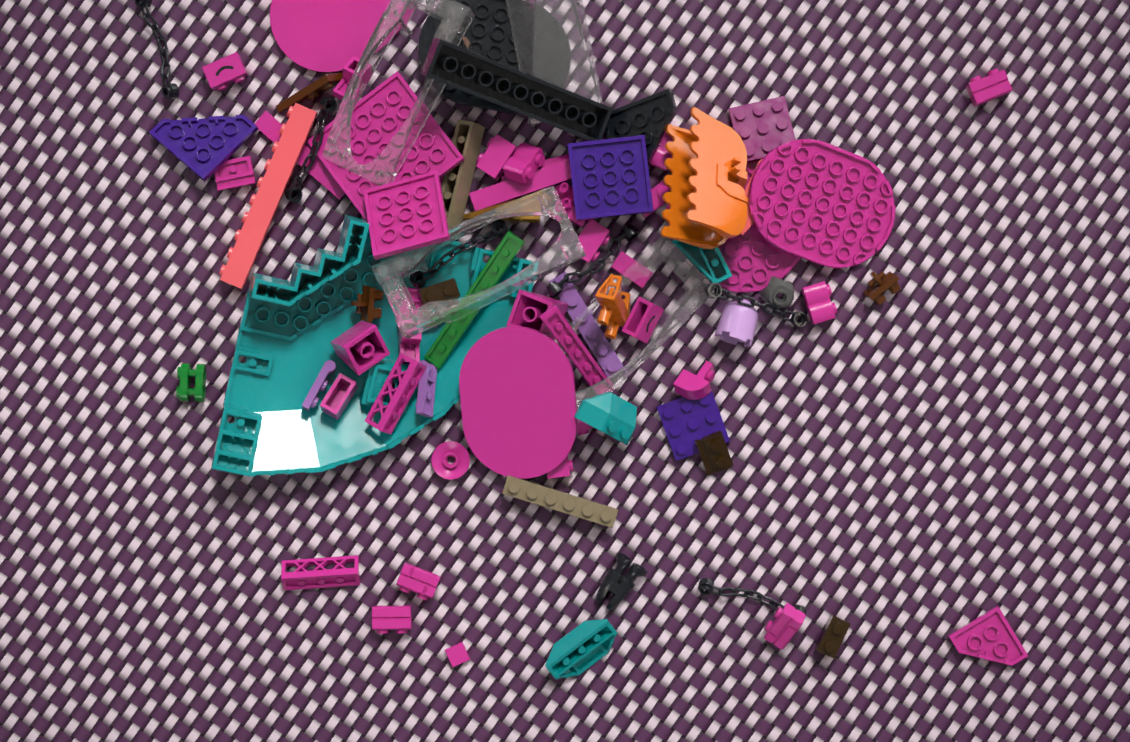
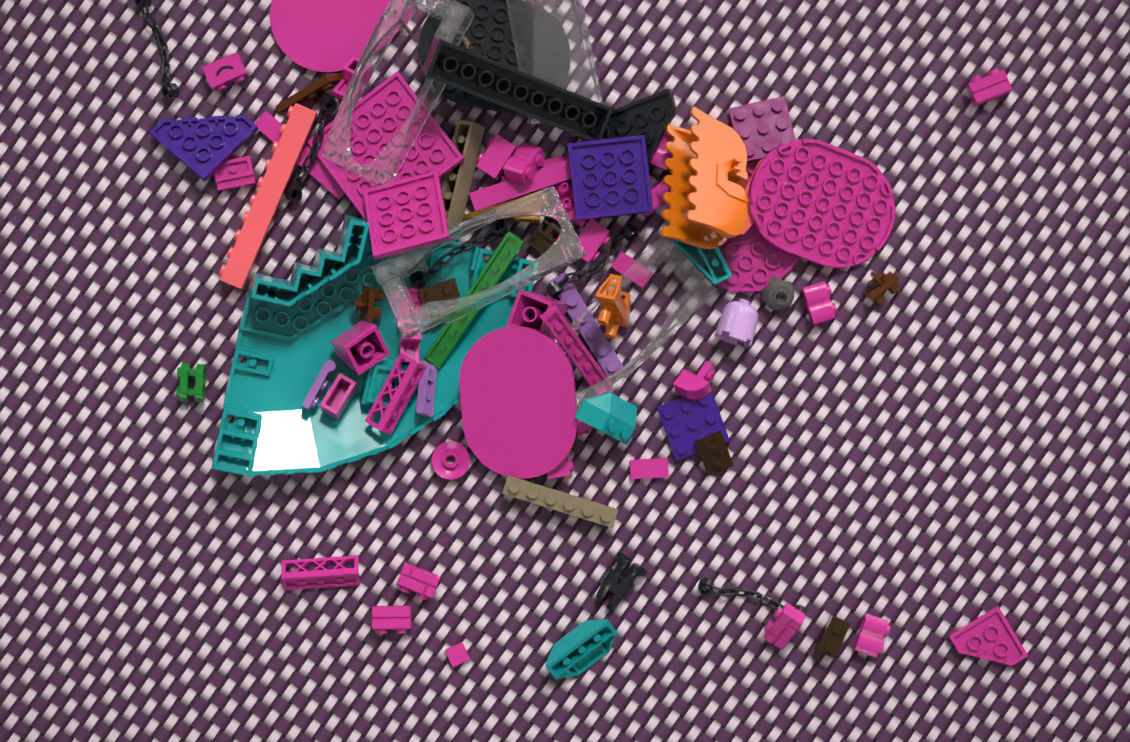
(540, 239): none -> dark brown plate
(642, 320): dark pink brick -> none
(649, 468): none -> dark pink tile
(718, 291): black piece -> none
(871, 635): none -> dark pink brick

